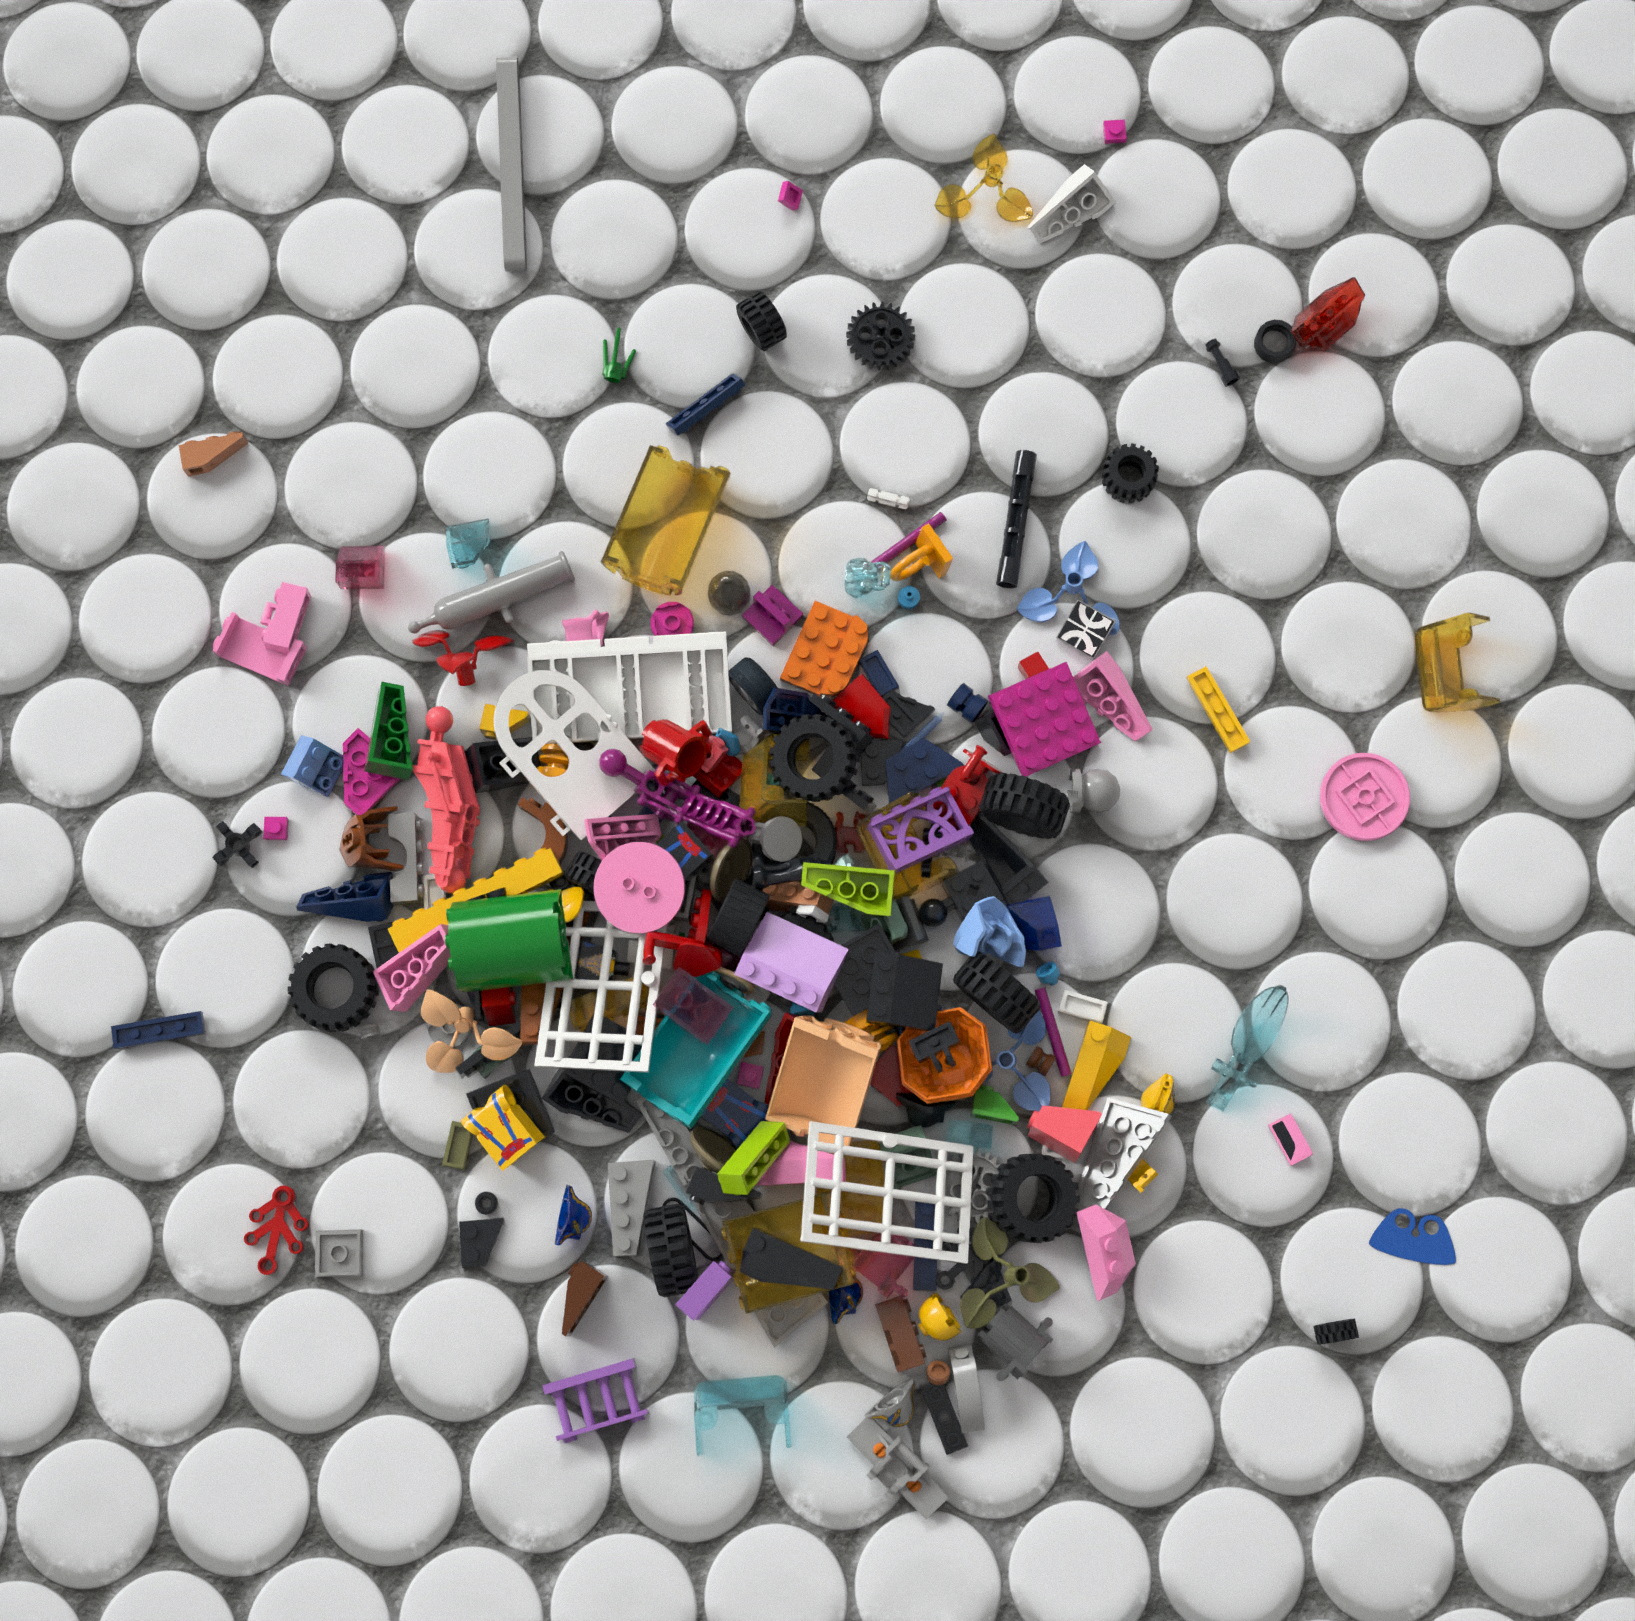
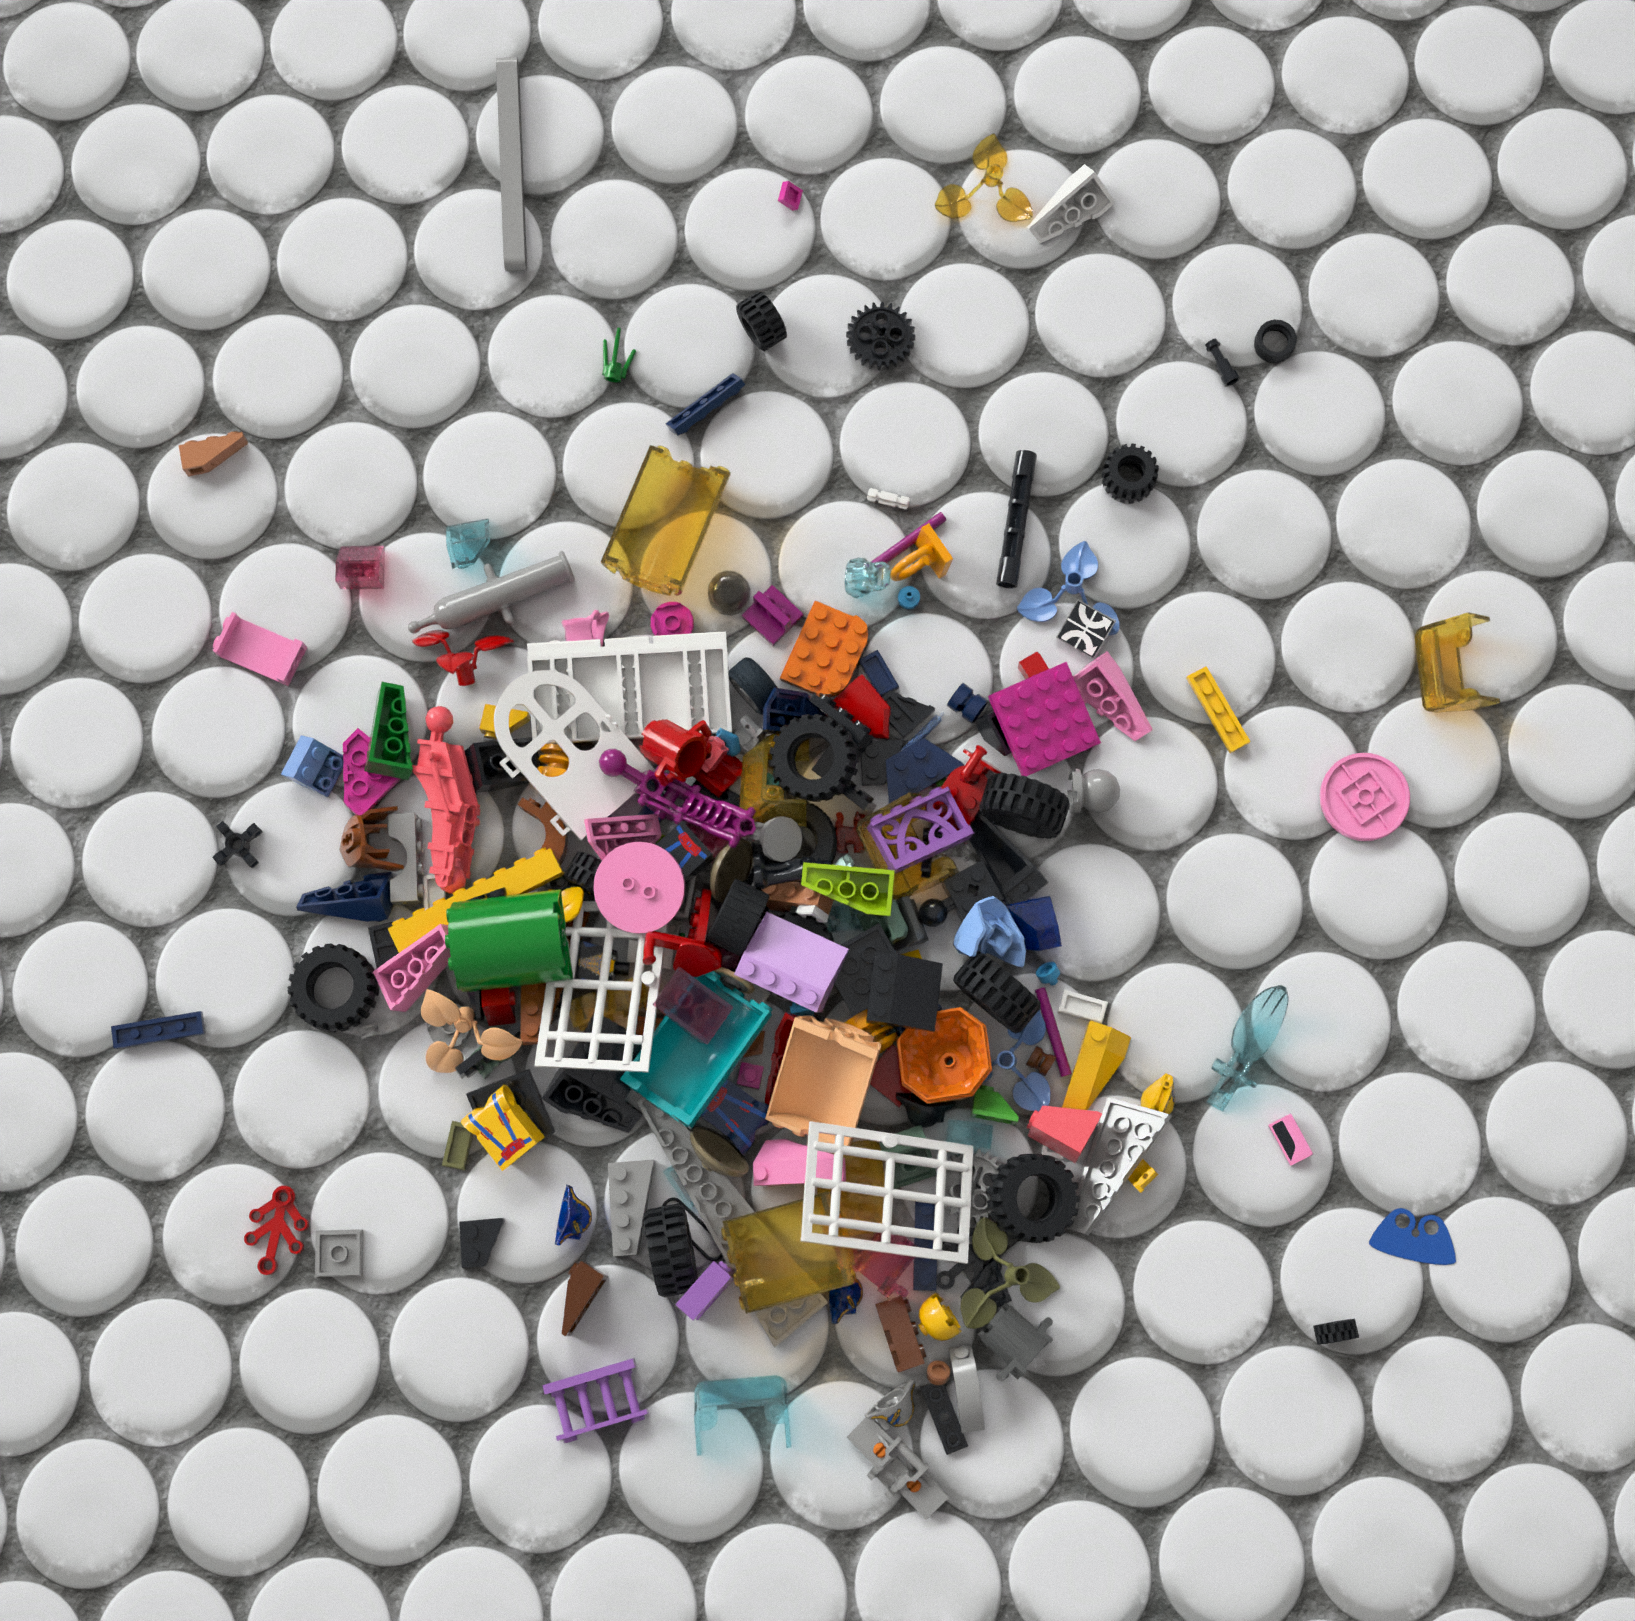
(275, 828): dark pink plate -> none
(288, 617): bright pink piece -> none
(479, 1203): black plate -> none
(707, 1188): black slope -> none
(753, 1158): lime brick -> none
(782, 1262): black wedge -> none
(935, 1042): black hinge -> none
(1106, 1249): bright pink wedge -> none
(1114, 131): dark pink plate -> none
(1328, 316): clear red wedge -> none

